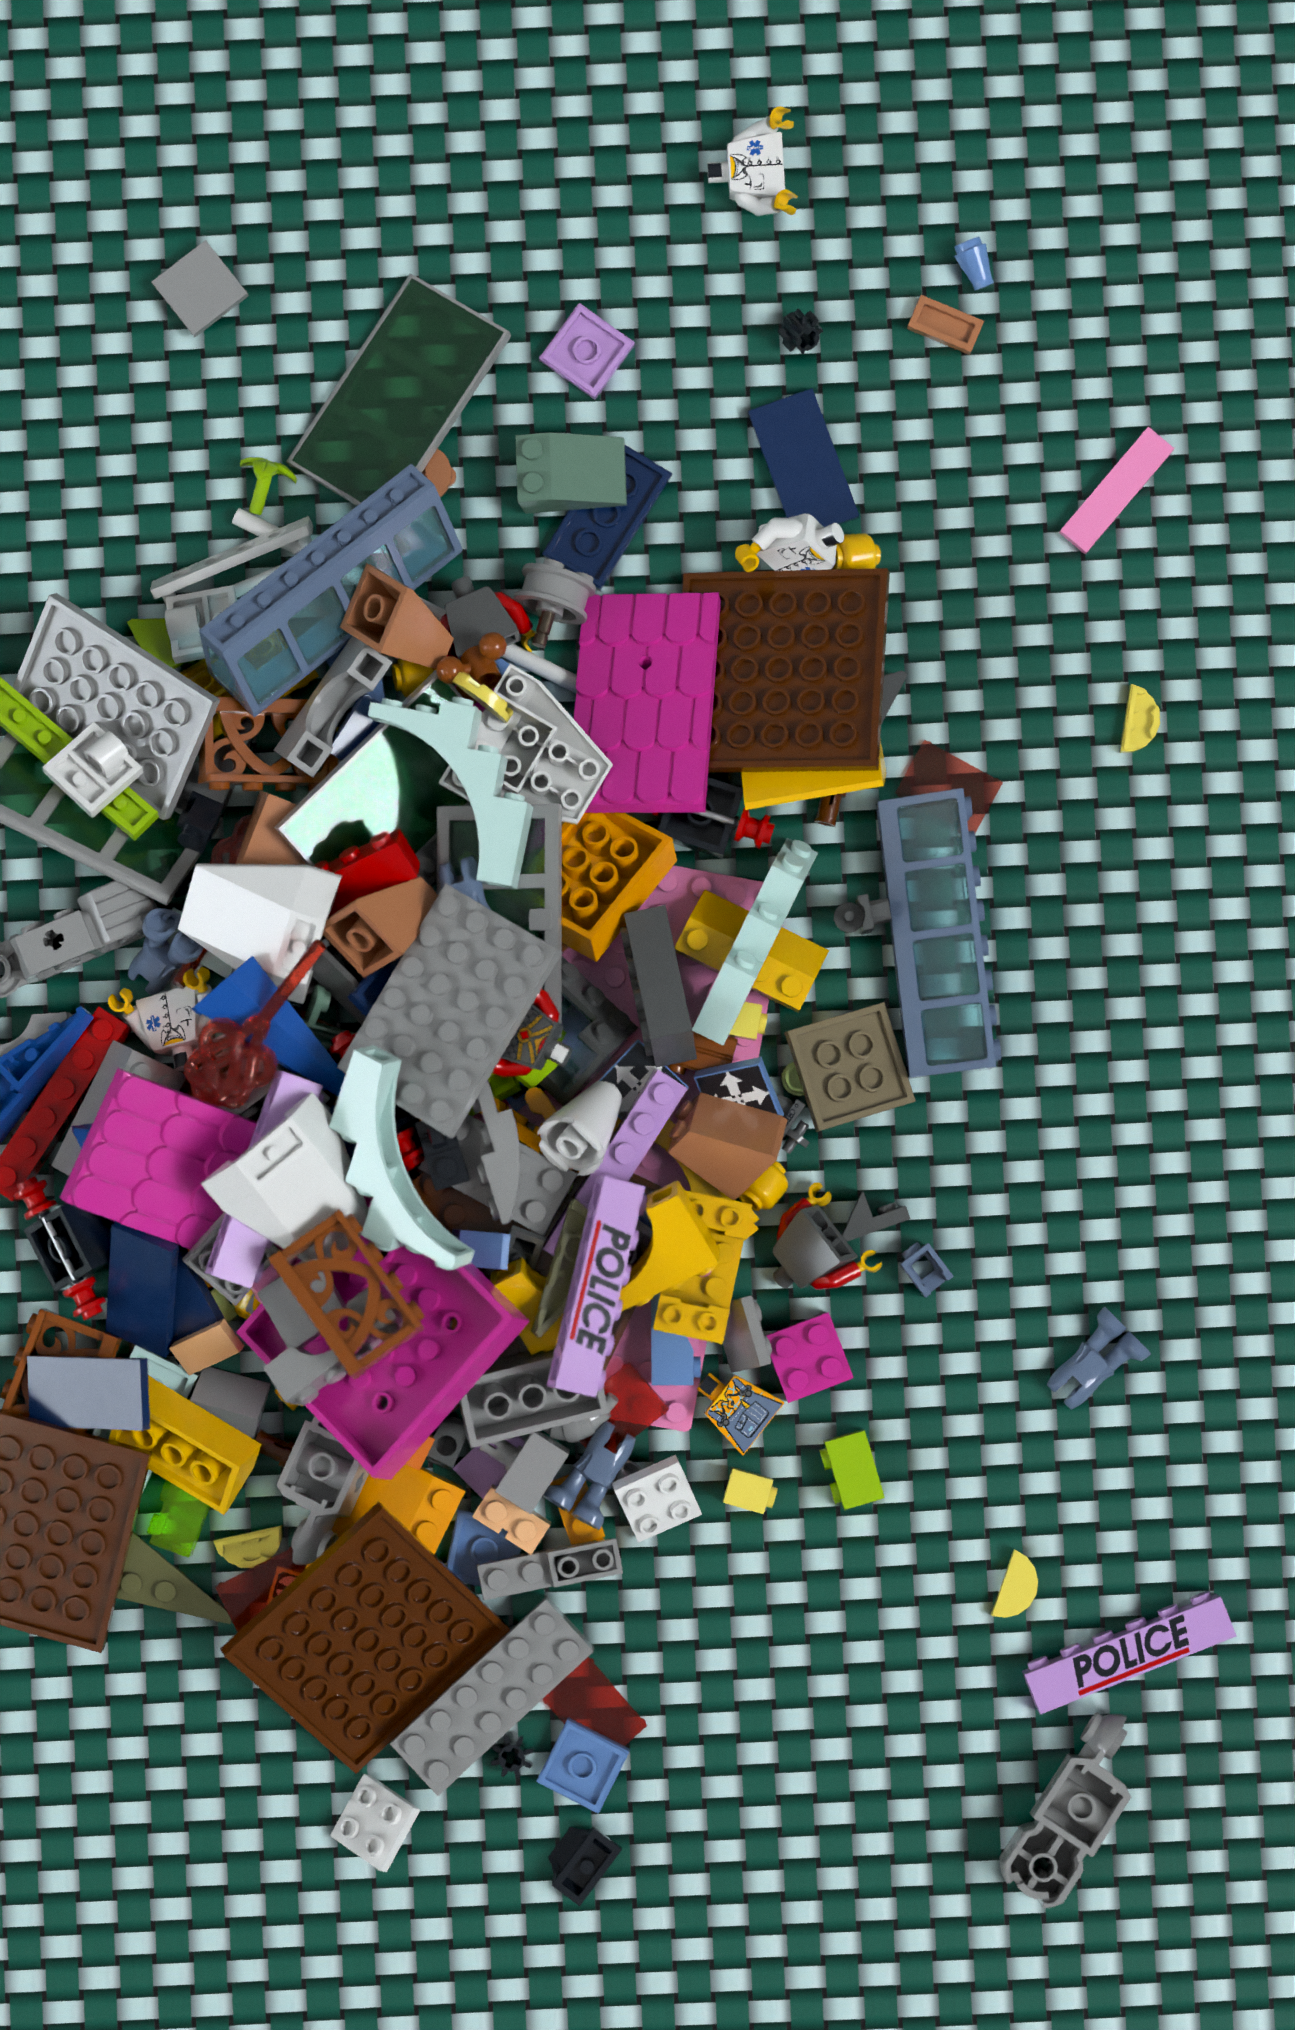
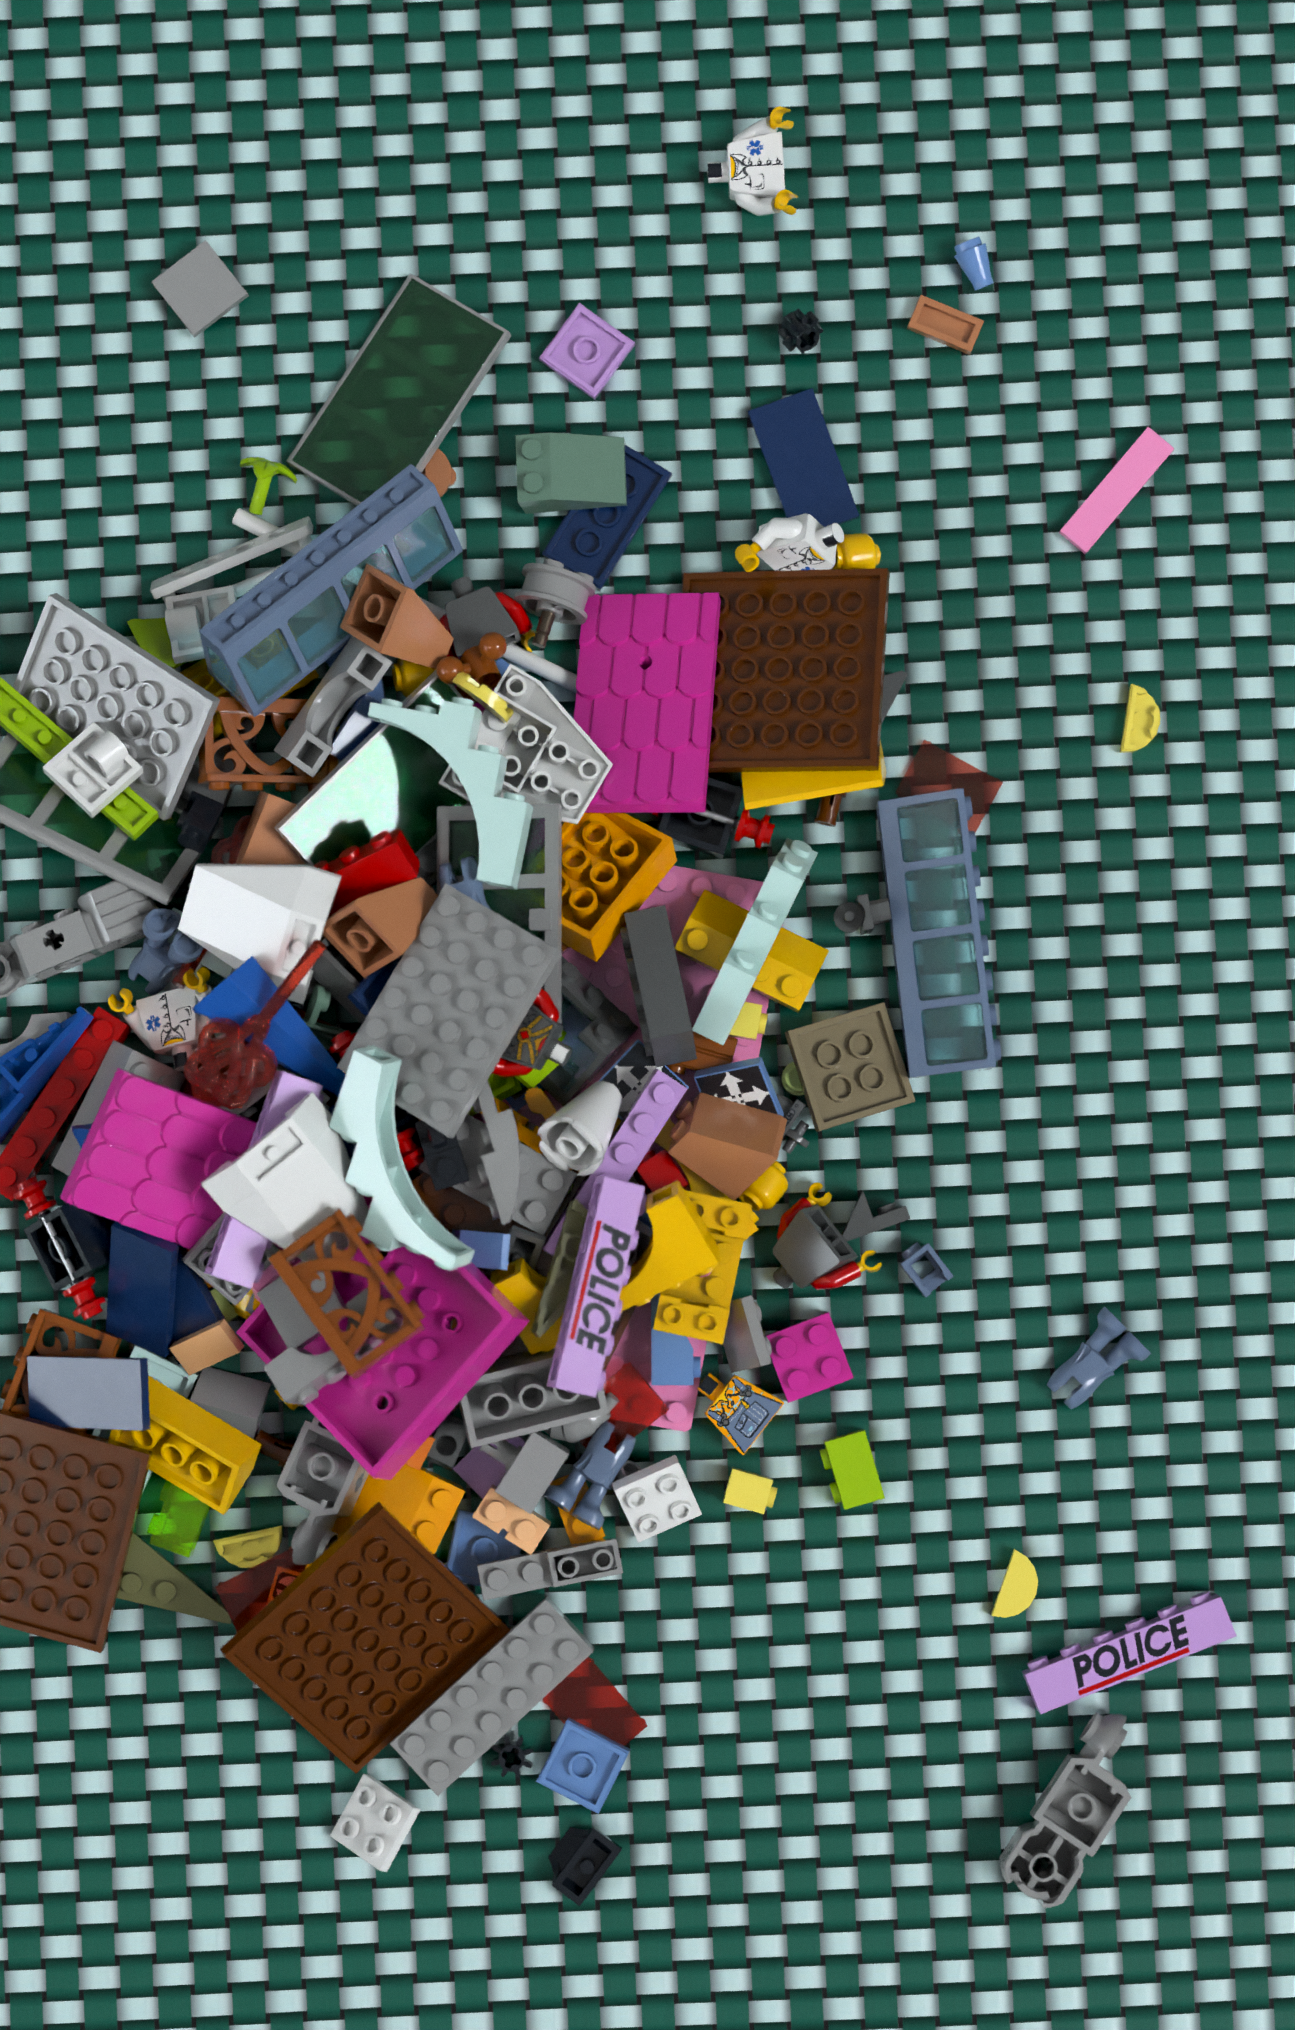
(657, 1172): none -> red brick

